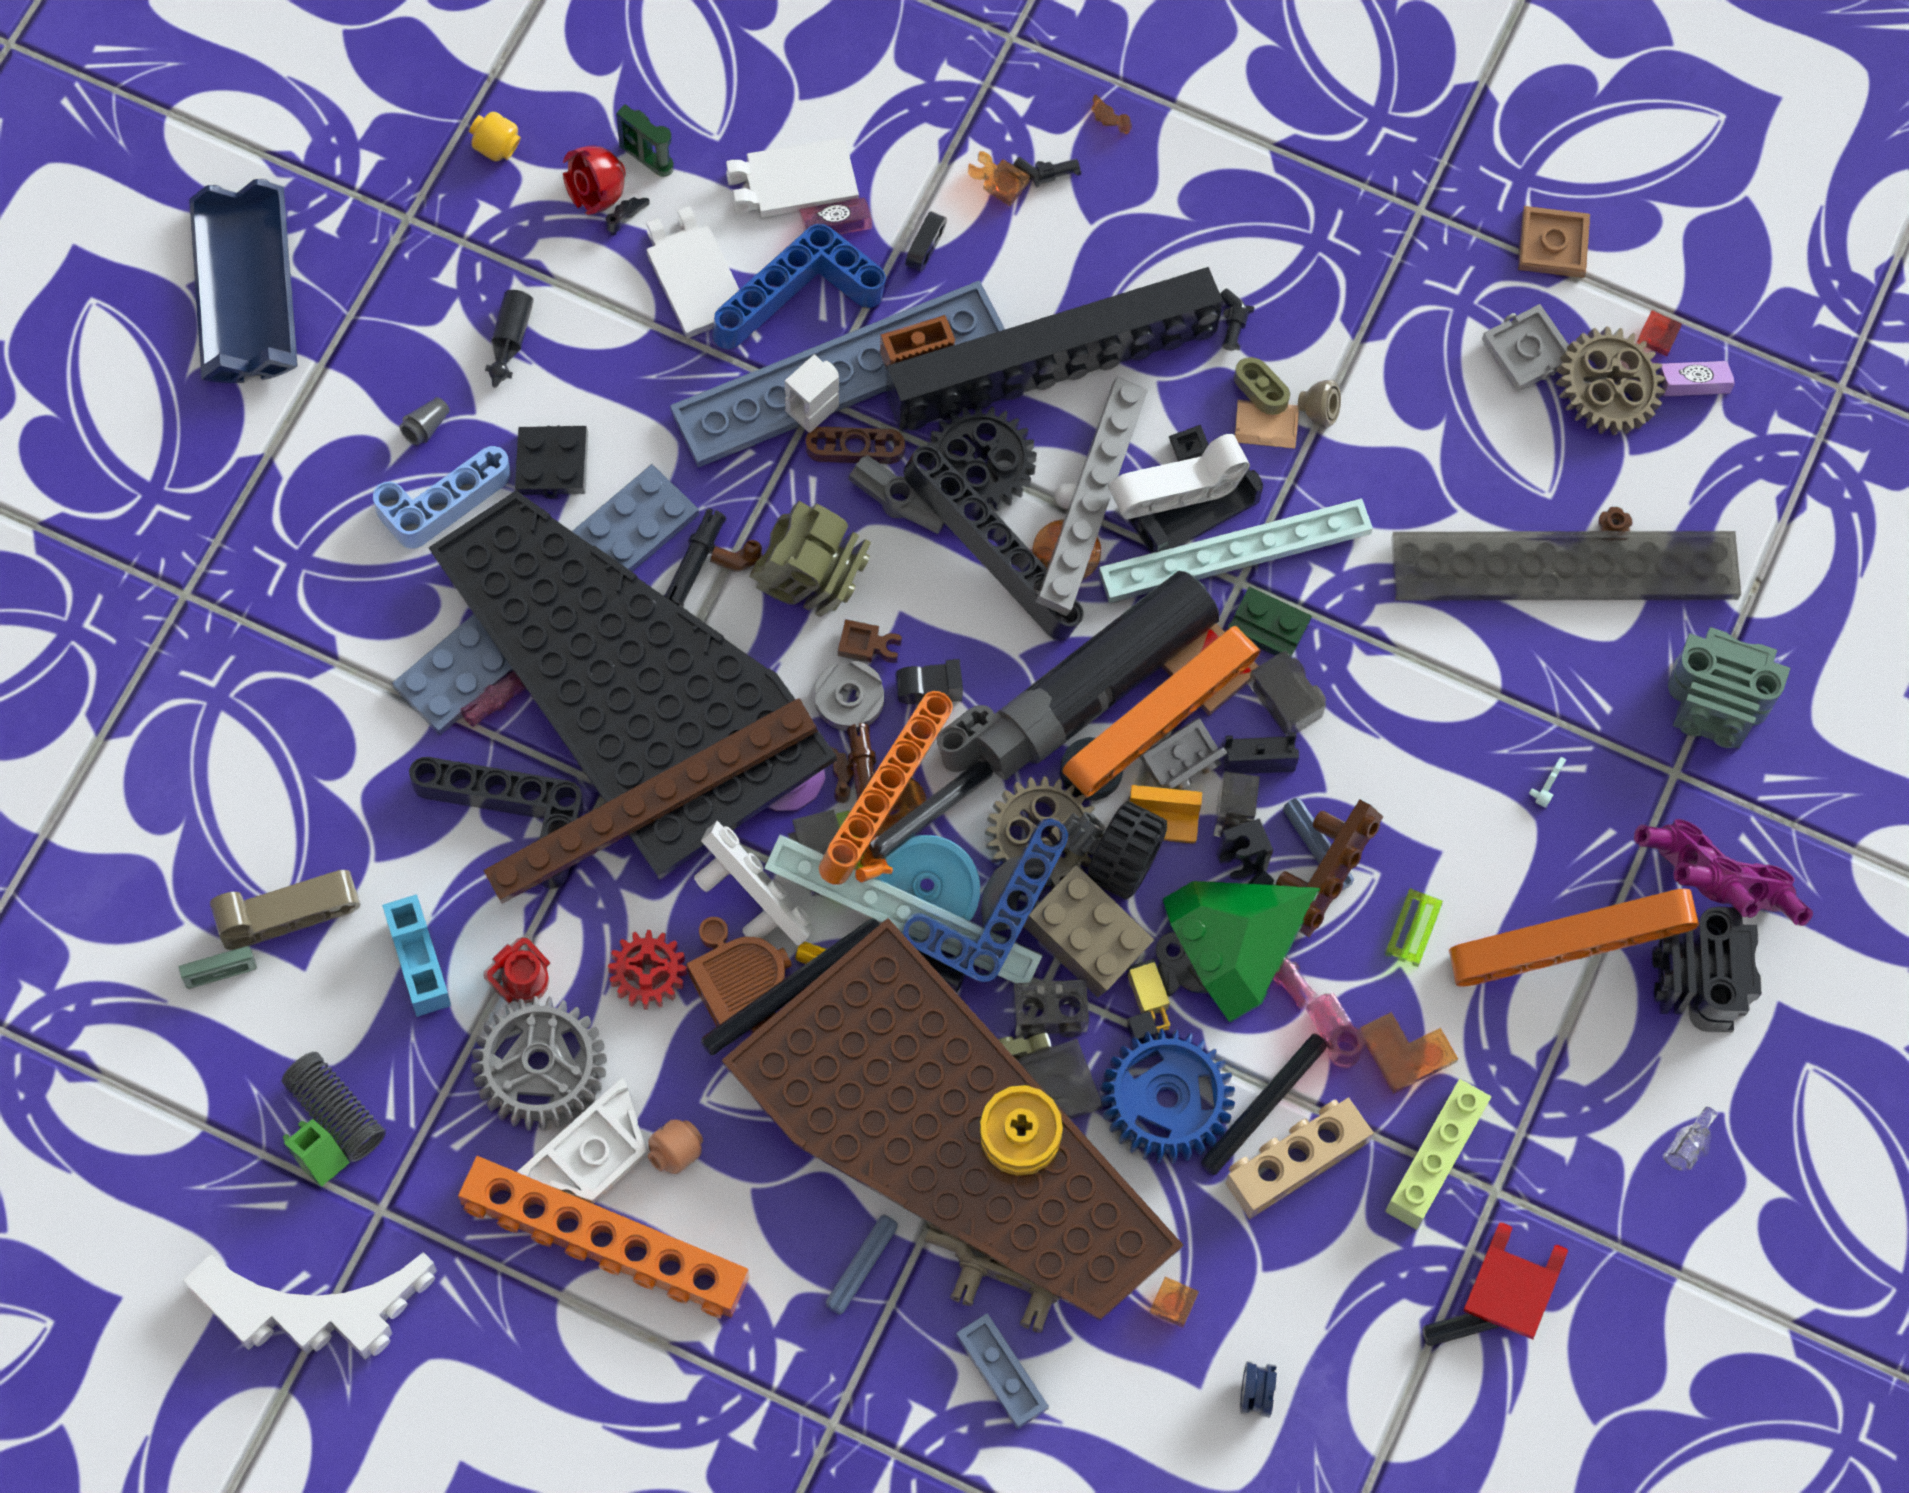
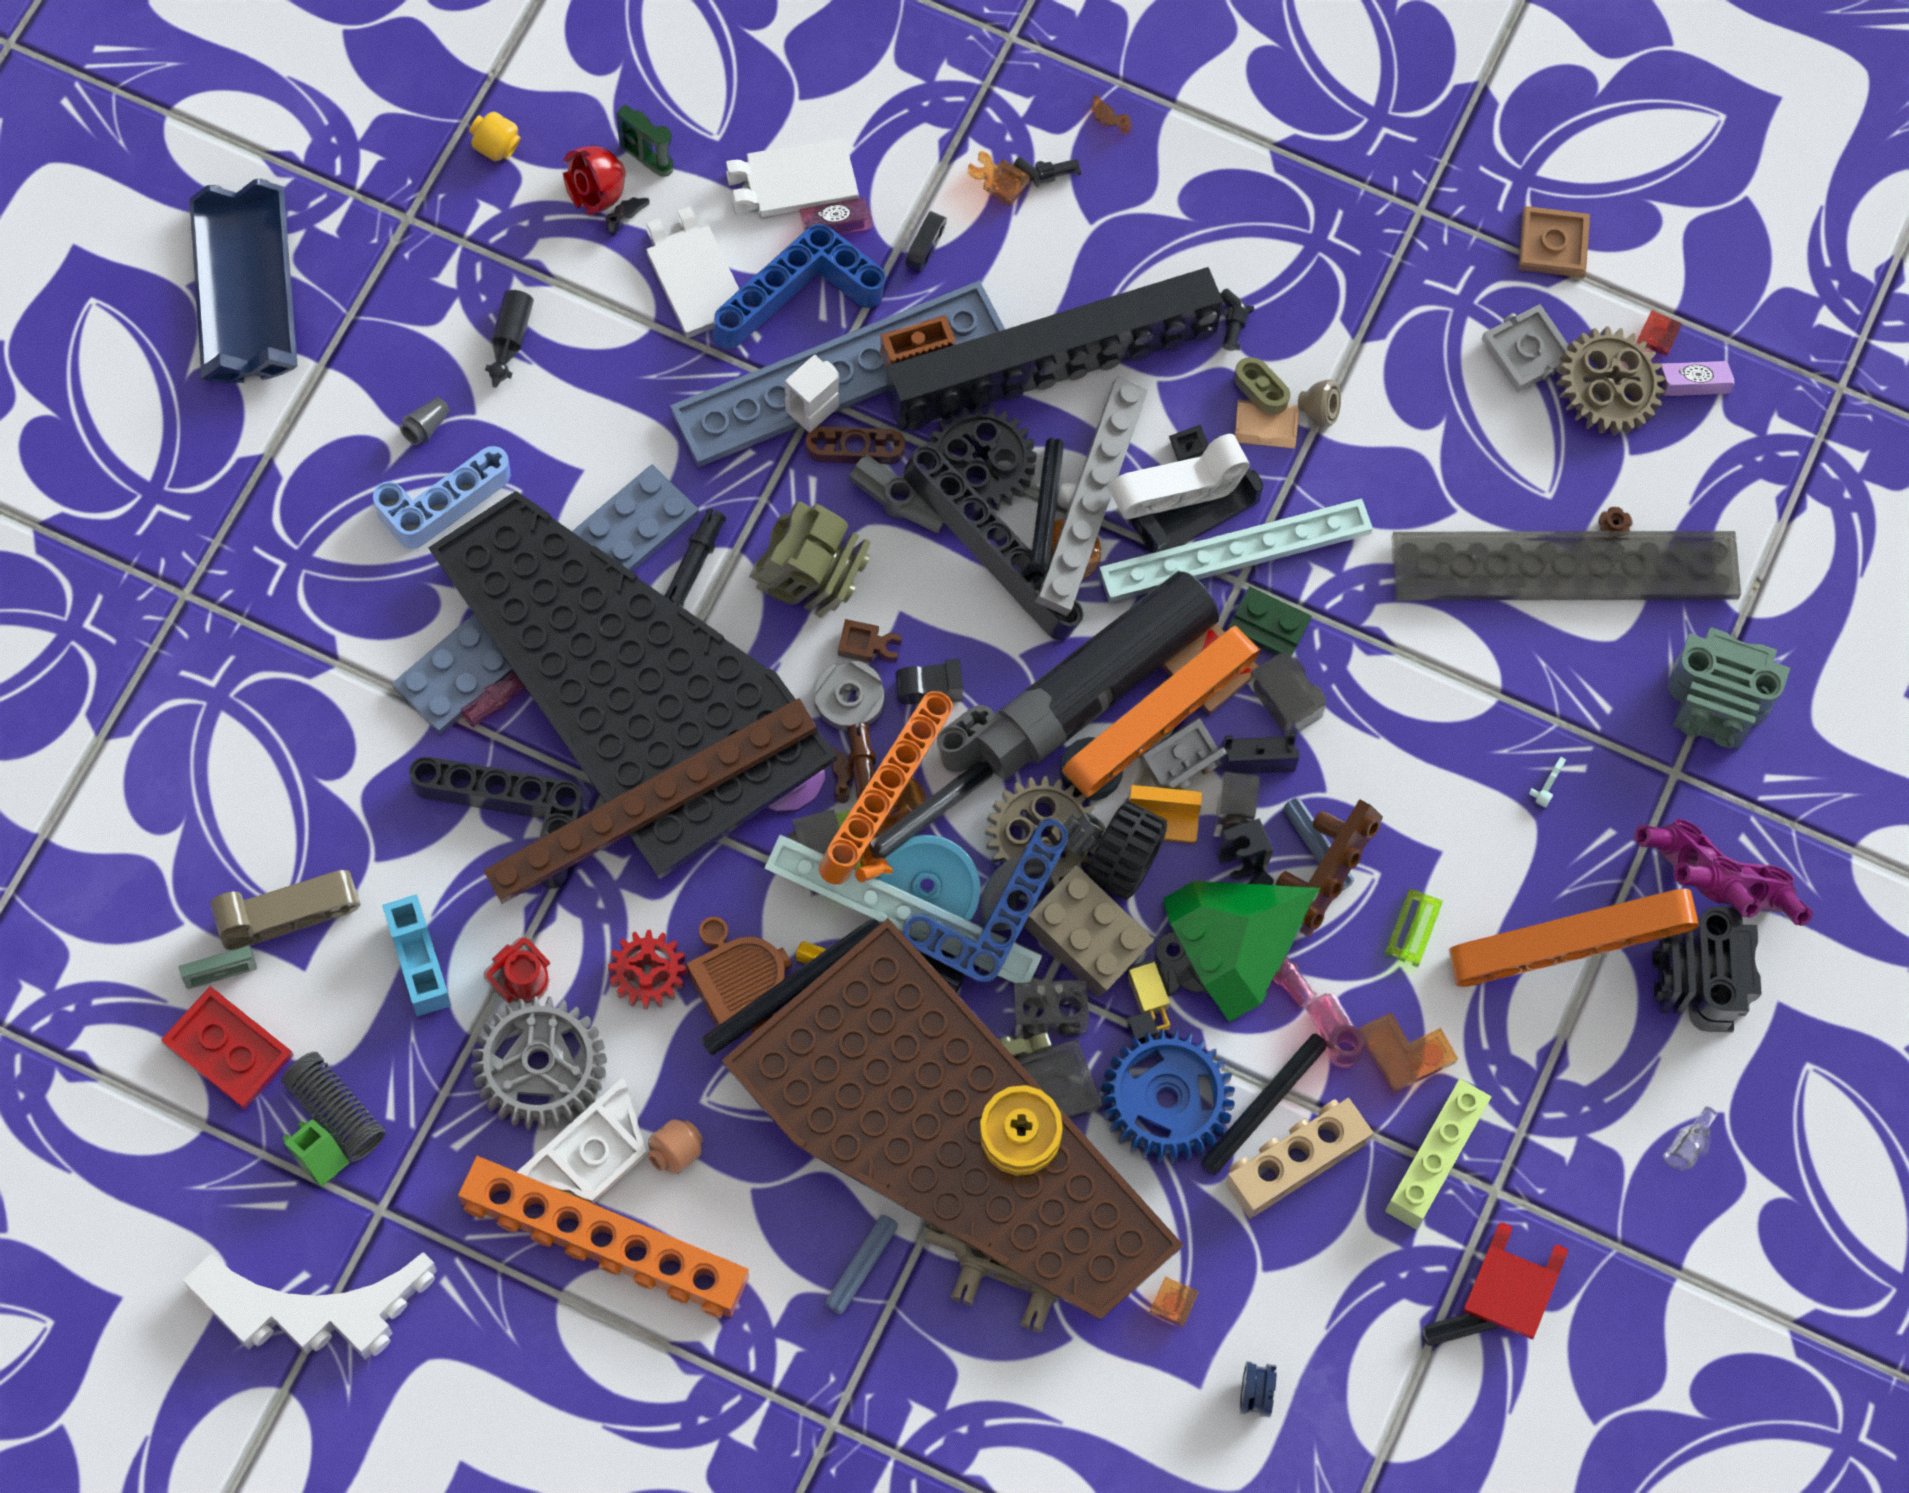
(227, 1047): none -> red plate
(551, 460): black plate -> none
(739, 560): reddish brown arm -> none
(749, 873): white plate -> none
(1002, 1371): sand blue plate -> none
(1047, 505): none -> black axle

